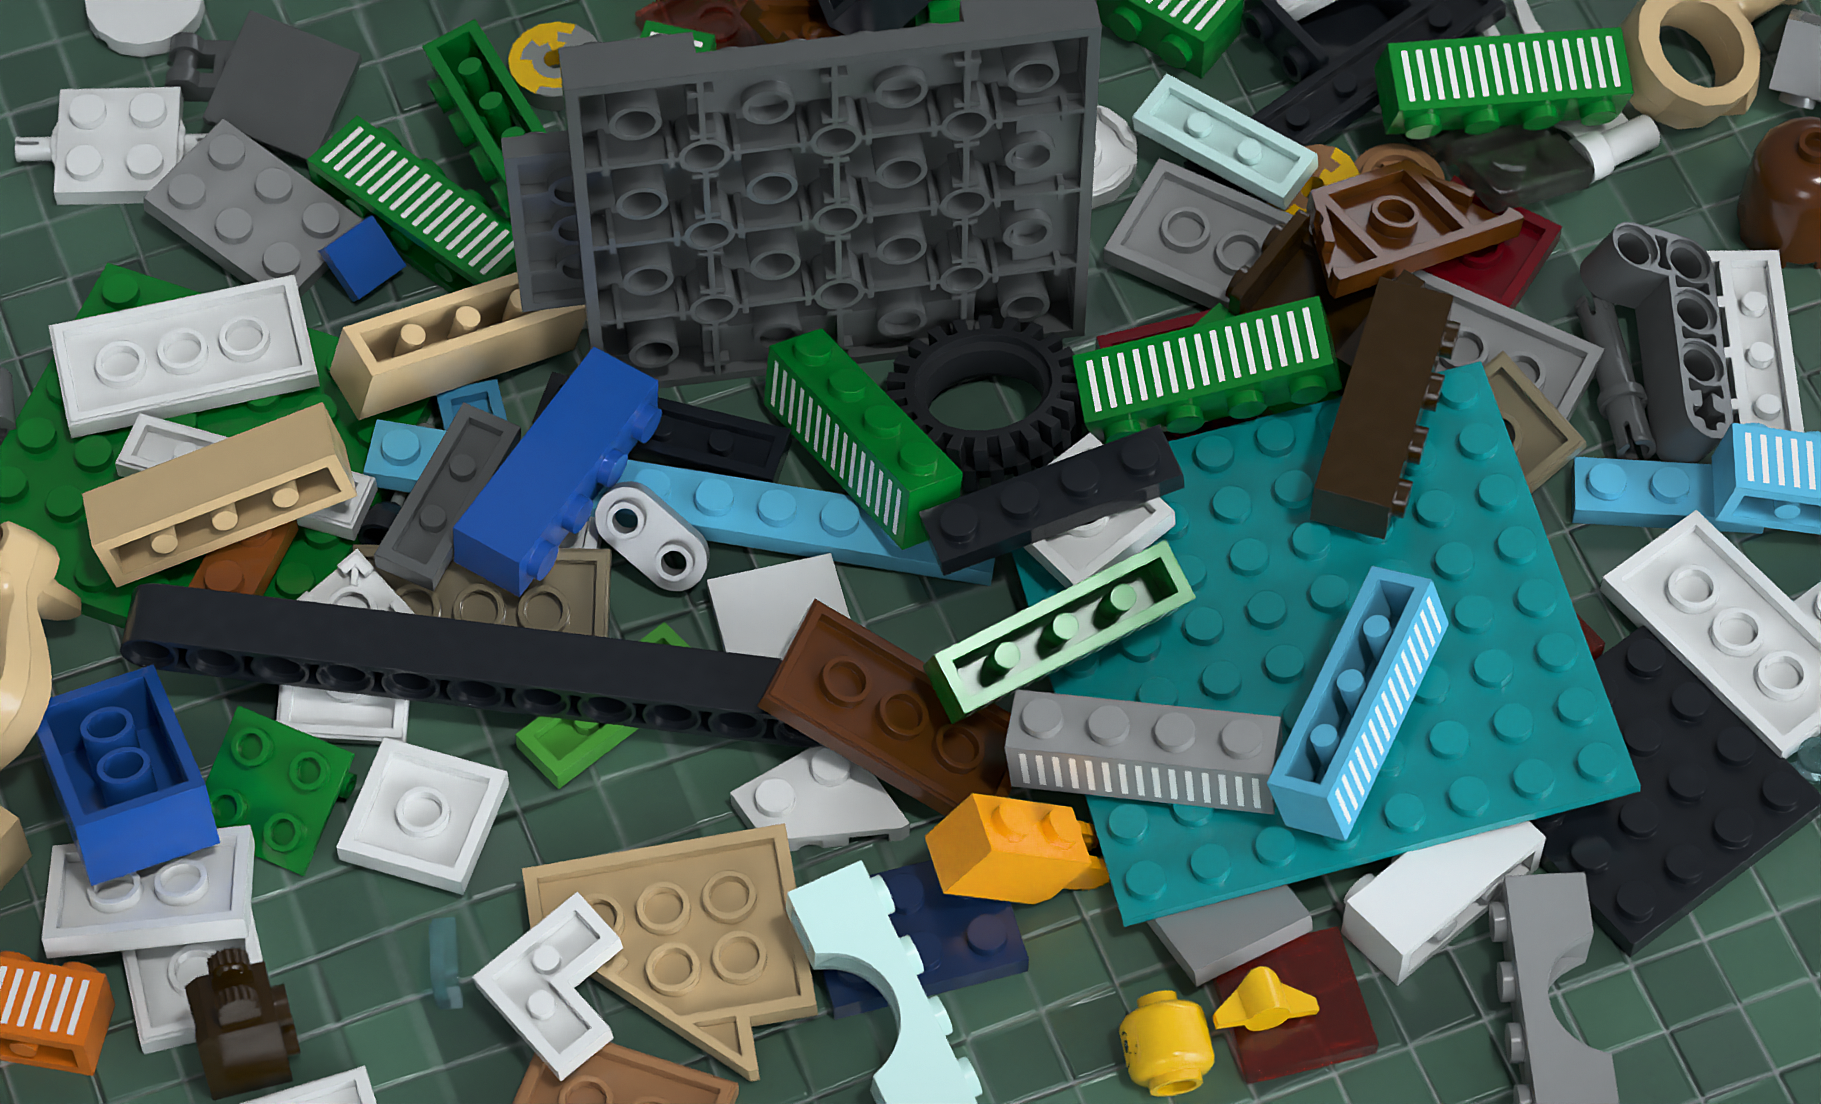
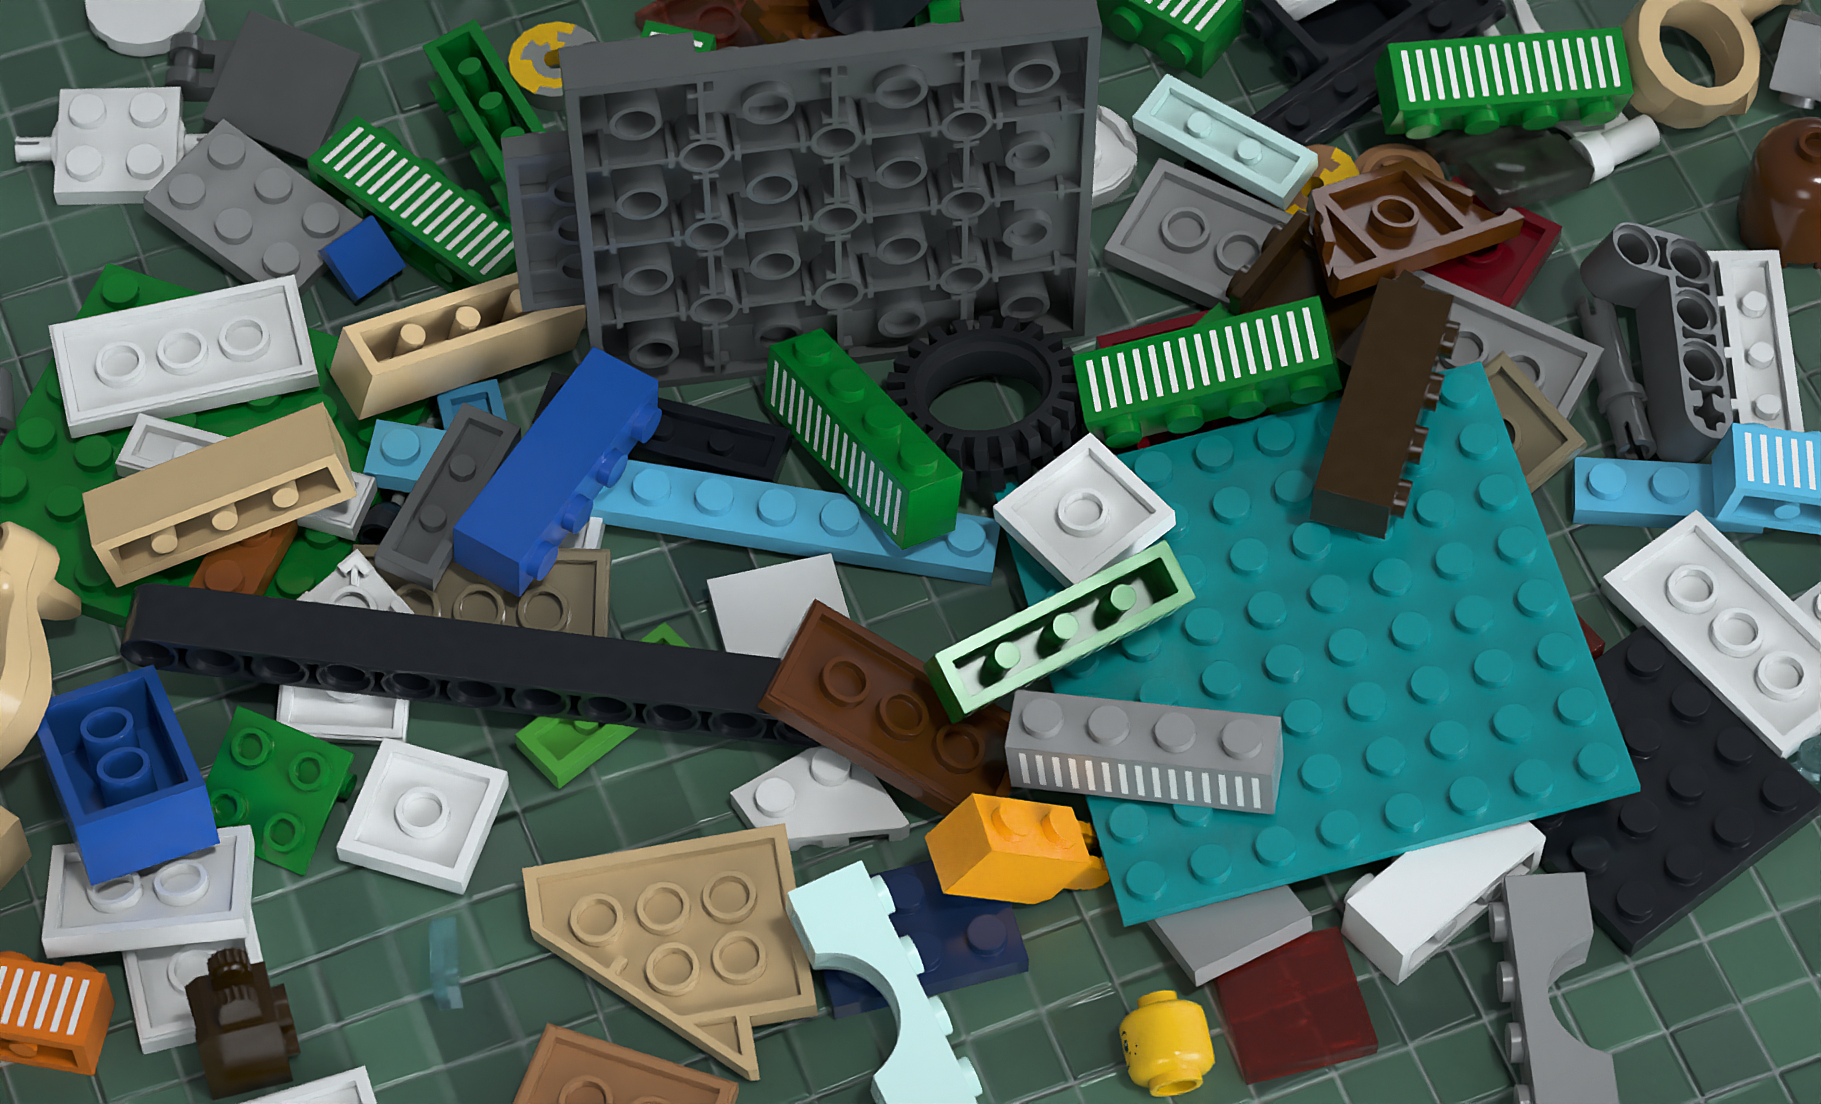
(537, 979): white plate -> none
(657, 532): light grey plate -> none
(1051, 500): black plate -> none
(1263, 1003): yellow piece -> none
(1358, 703): medium azure brick -> none

